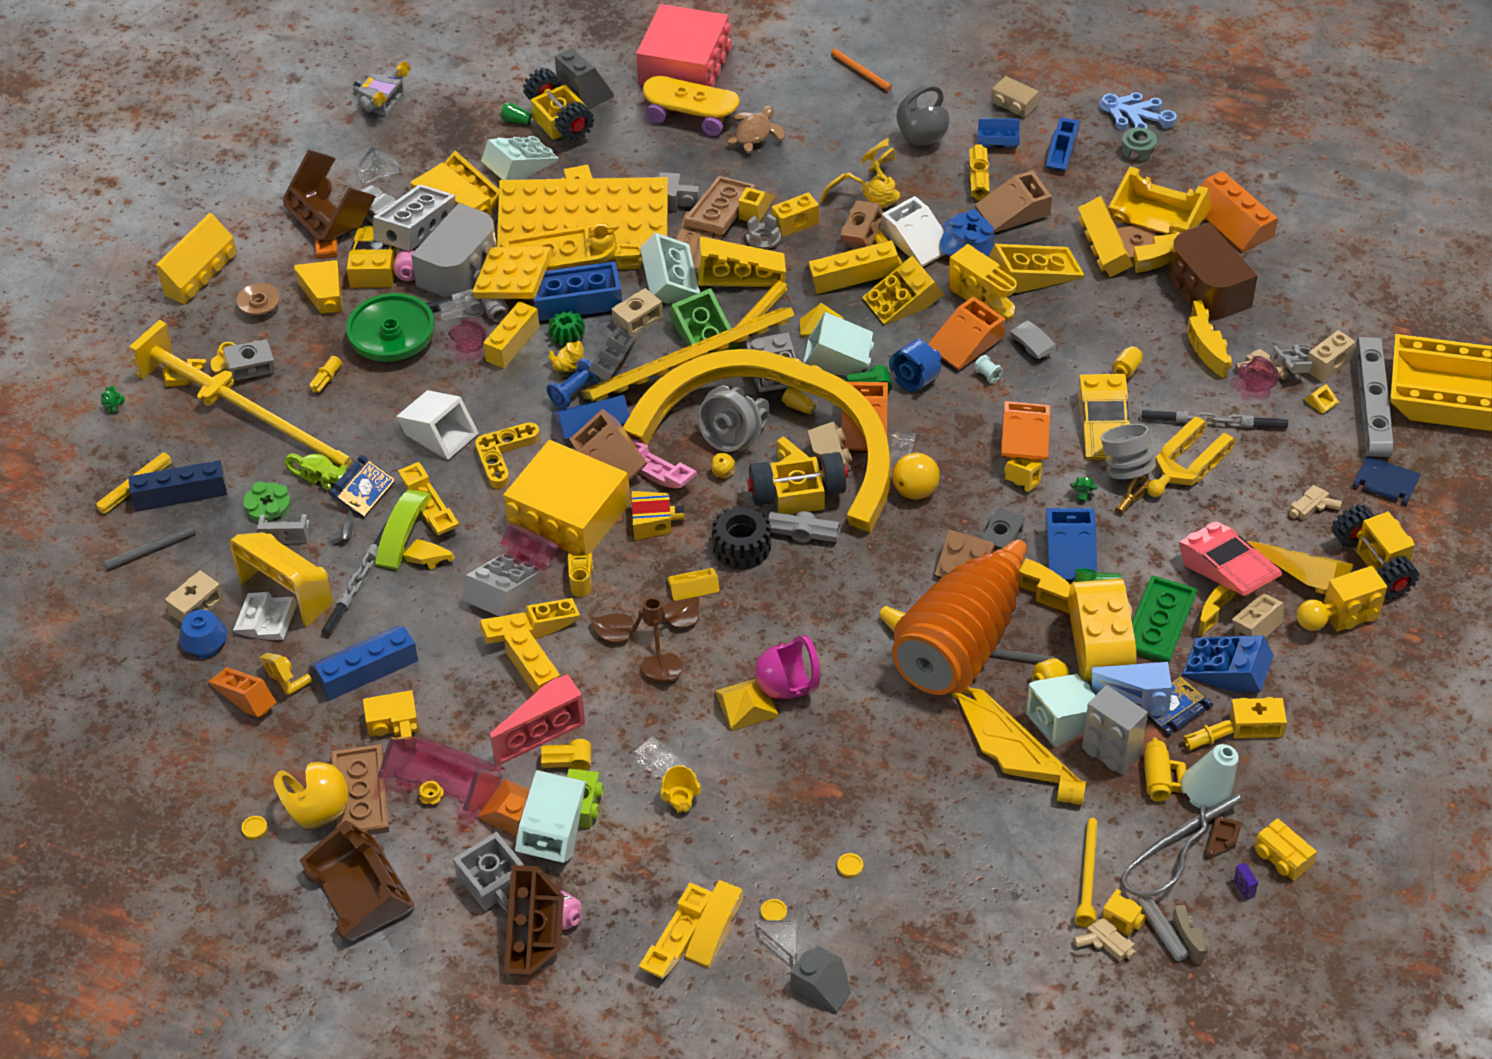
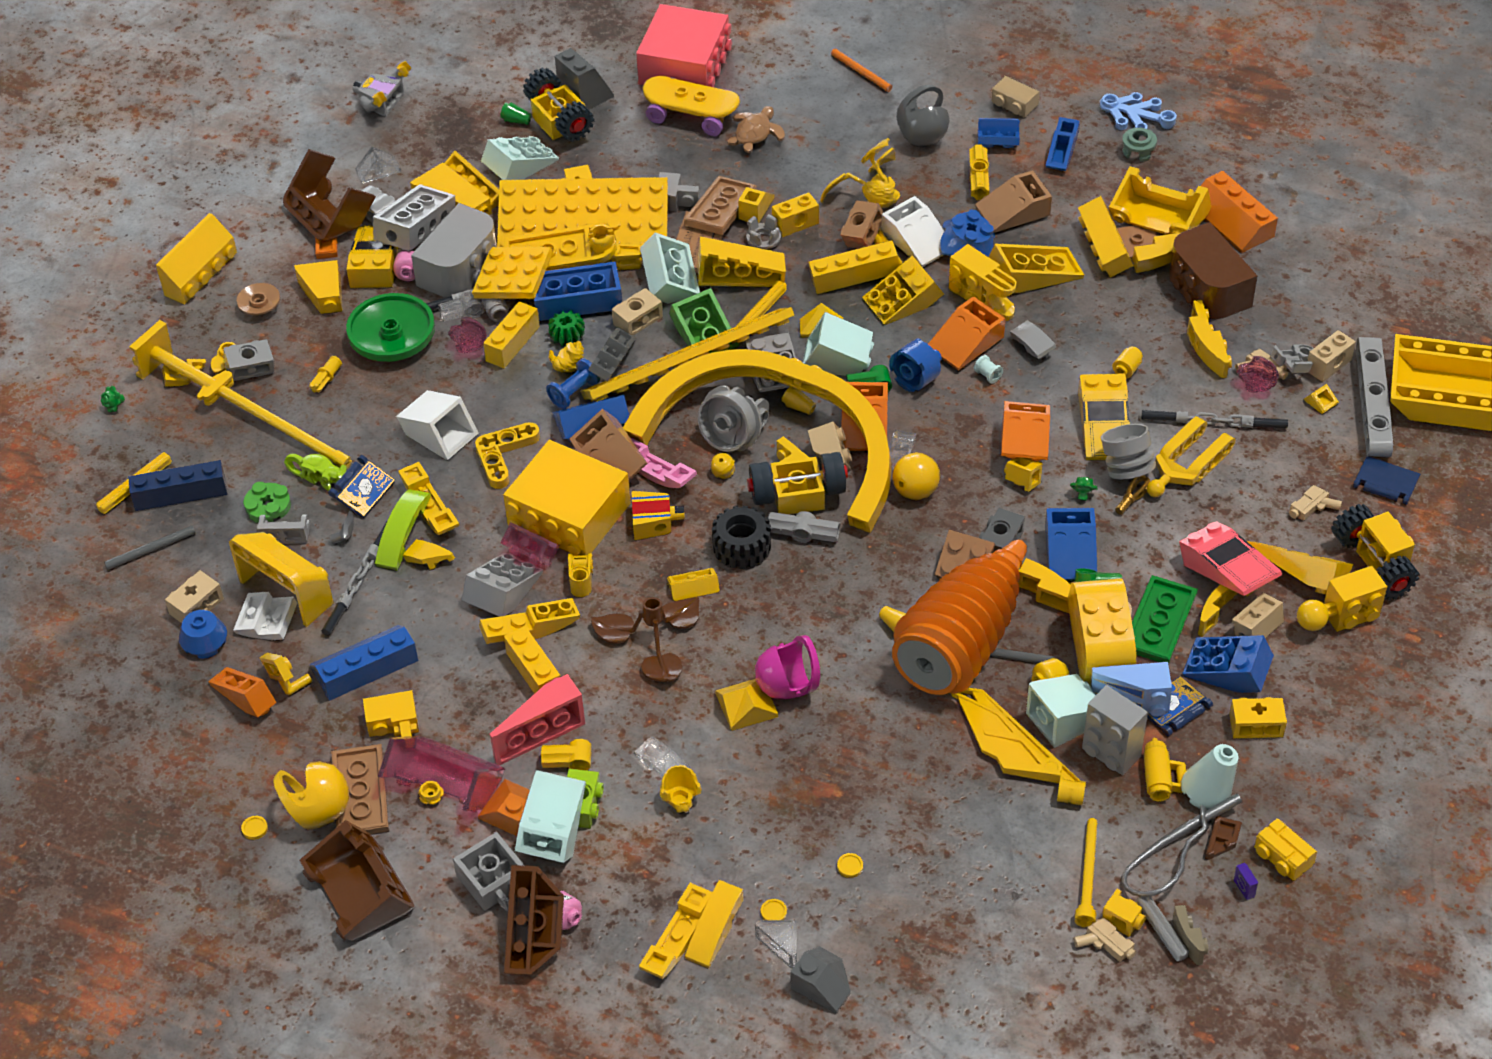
(1208, 735): yellow axle -> none

